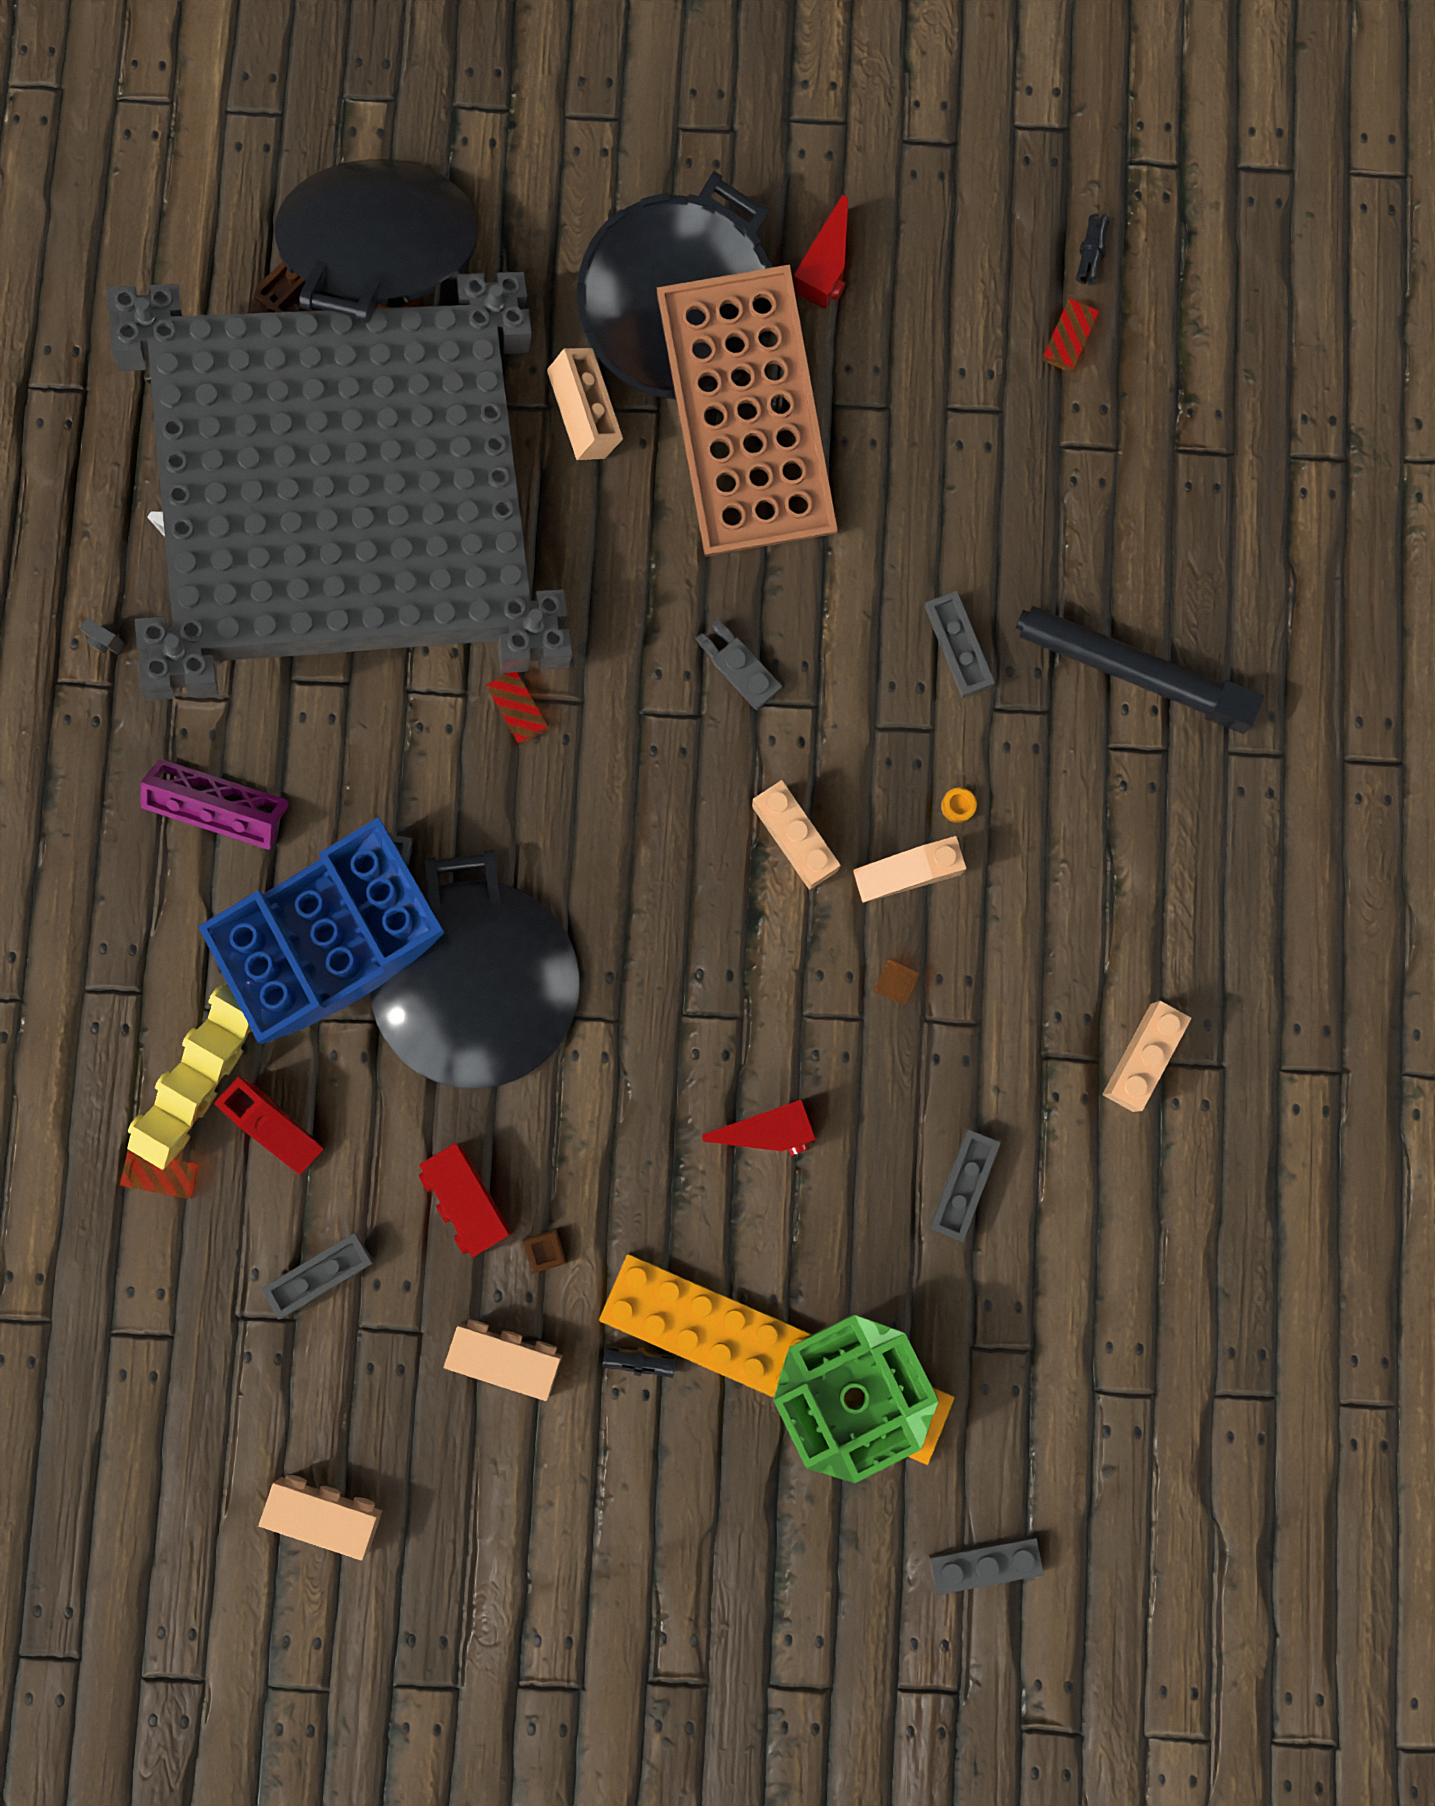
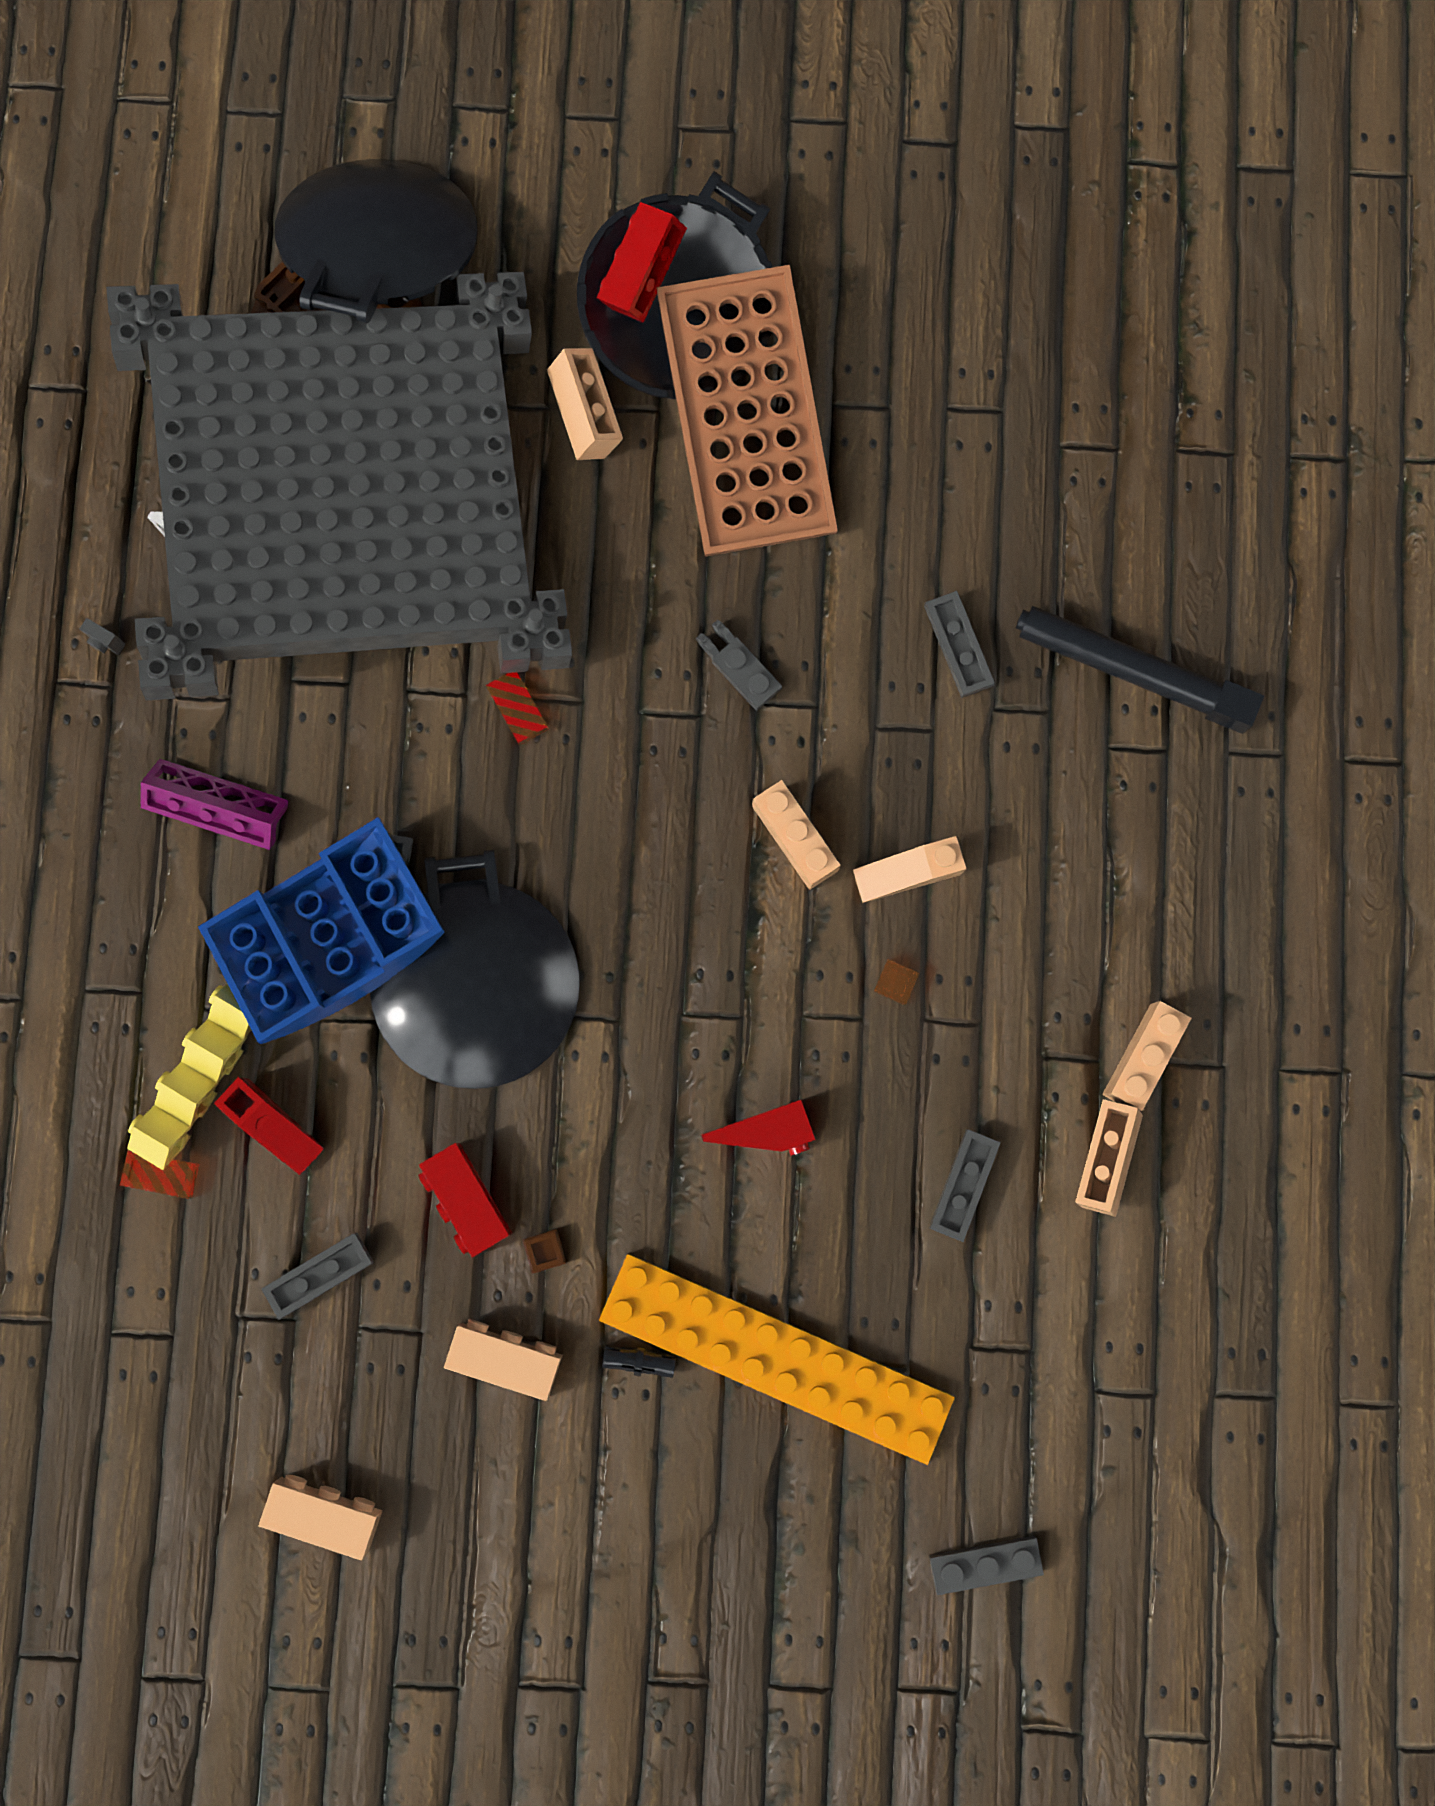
(641, 261): none -> red brick
(822, 268): red slope -> none
(863, 1437): bright green piece -> none
(958, 805): light orange tile -> none
(1070, 335): tile -> none
(1092, 249): black pin -> none
(1109, 1158): none -> light nougat brick

